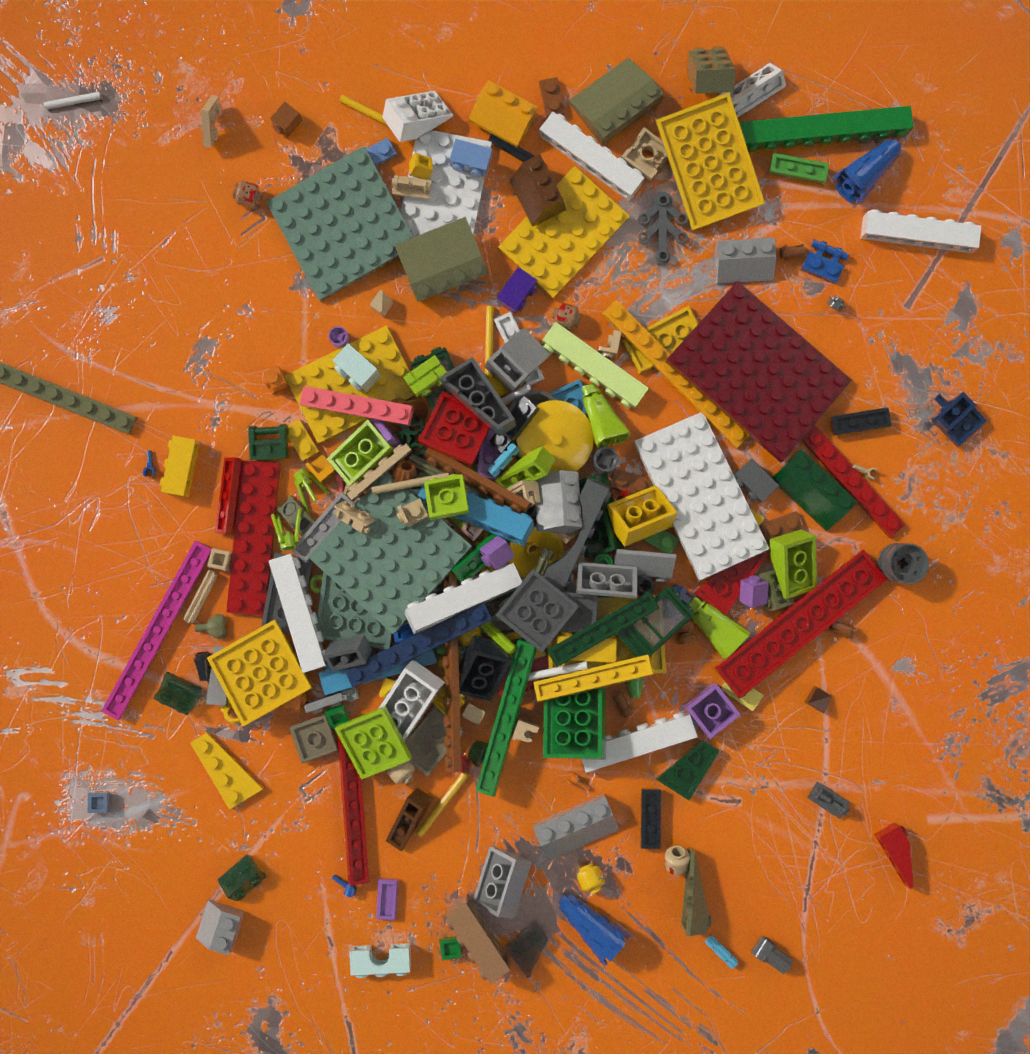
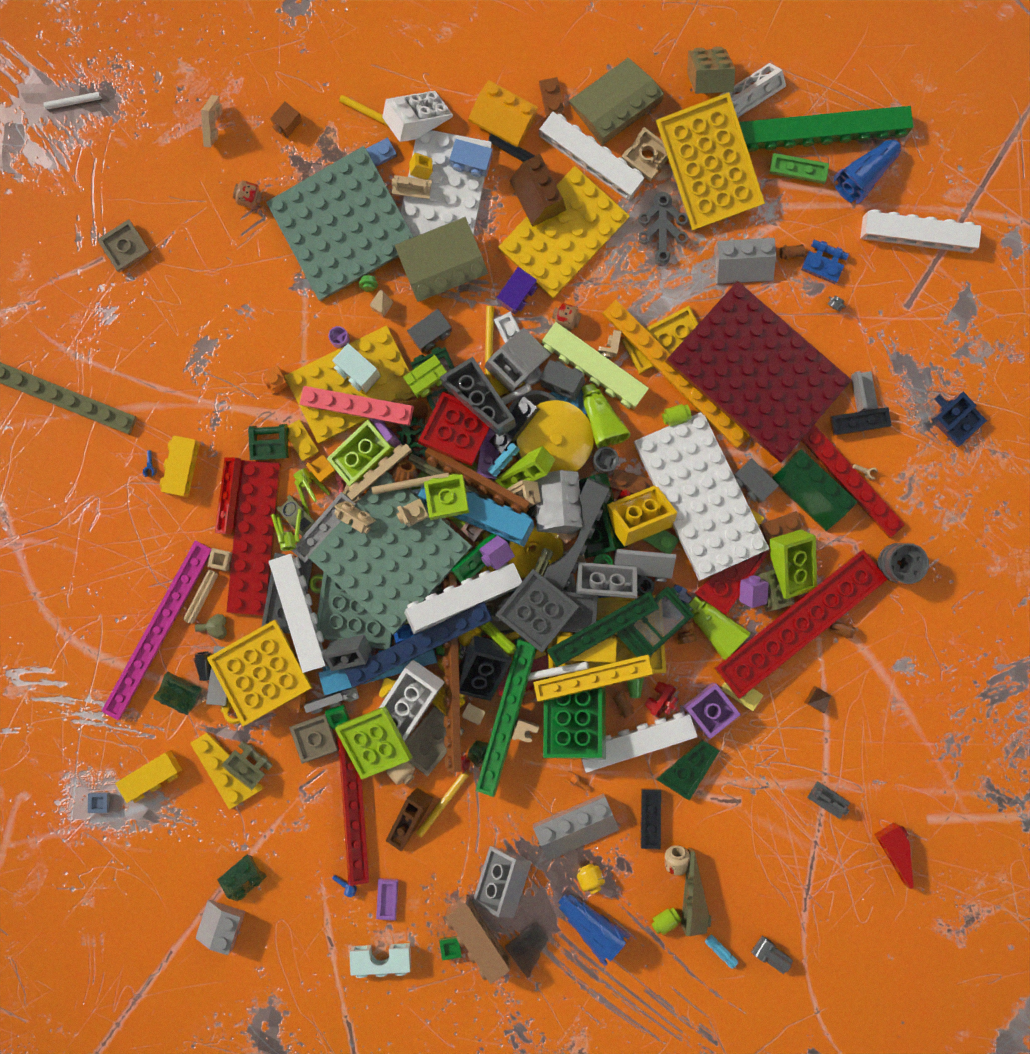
(124, 246): none -> dark tan plate
(149, 777): none -> yellow brick
(242, 769): none -> olive plate
(368, 283): none -> bright green plate
(430, 331): none -> dark grey brick
(562, 379): none -> dark grey brick
(666, 692): none -> red hips
(666, 921): none -> lime brick
(676, 415): none -> lime brick
(864, 391): none -> light grey panel

